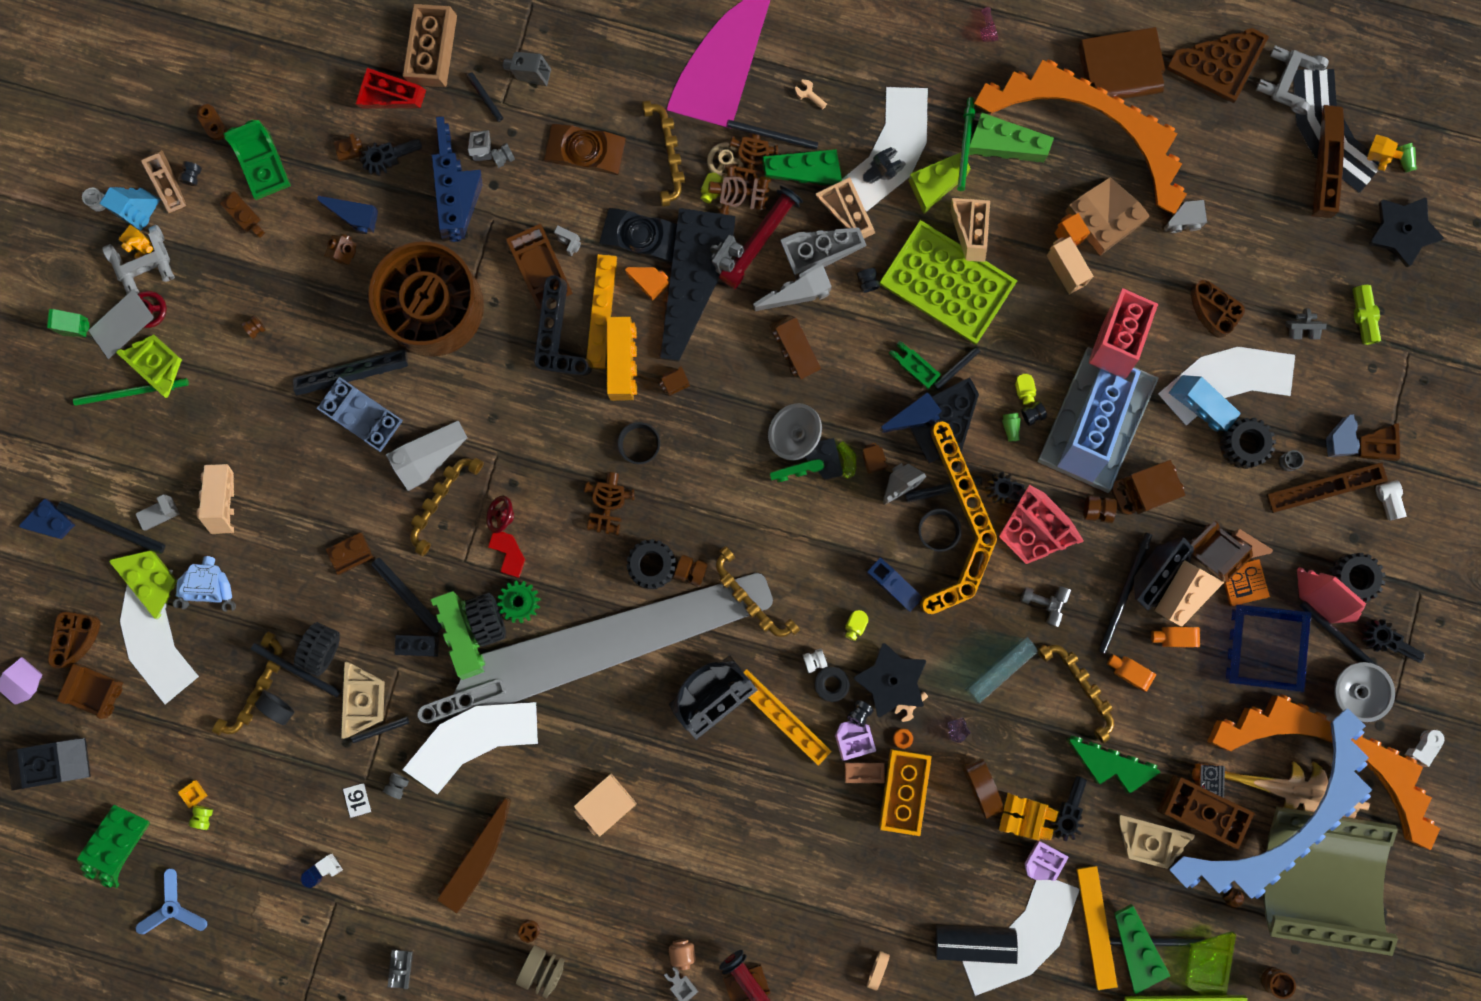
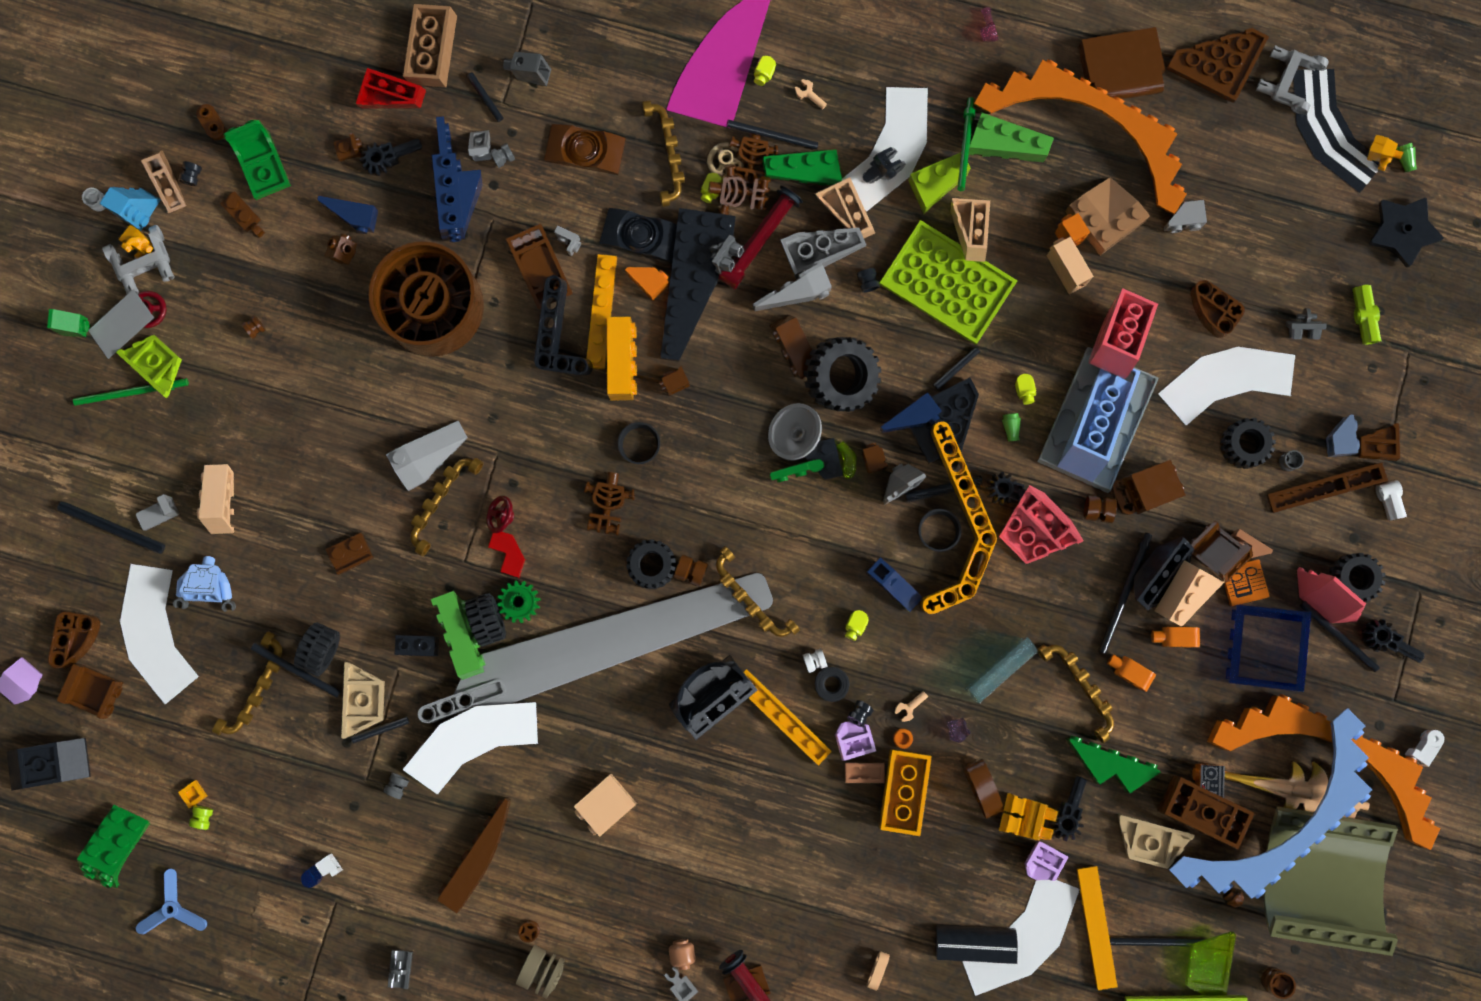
(48, 521): dark blue wing -> none
(147, 579): lime wing -> none
(274, 708): black tyre -> none
(350, 372): black plate -> none
(357, 800): white sticker -> none
(359, 414): sand blue slope -> none
(407, 596): black axle -> none
(764, 70): none -> neon yellow arm
(865, 374): none -> black tyre
(878, 677): black plate -> none
(915, 365): green hinge -> none
(1034, 413): black wheel -> none
(1054, 604): flat silver bar -> none
(1141, 955): green wing -> none
(1205, 402): wedge -> none
(1329, 163): reddish brown slope -> none
(1376, 688): light grey dish -> none

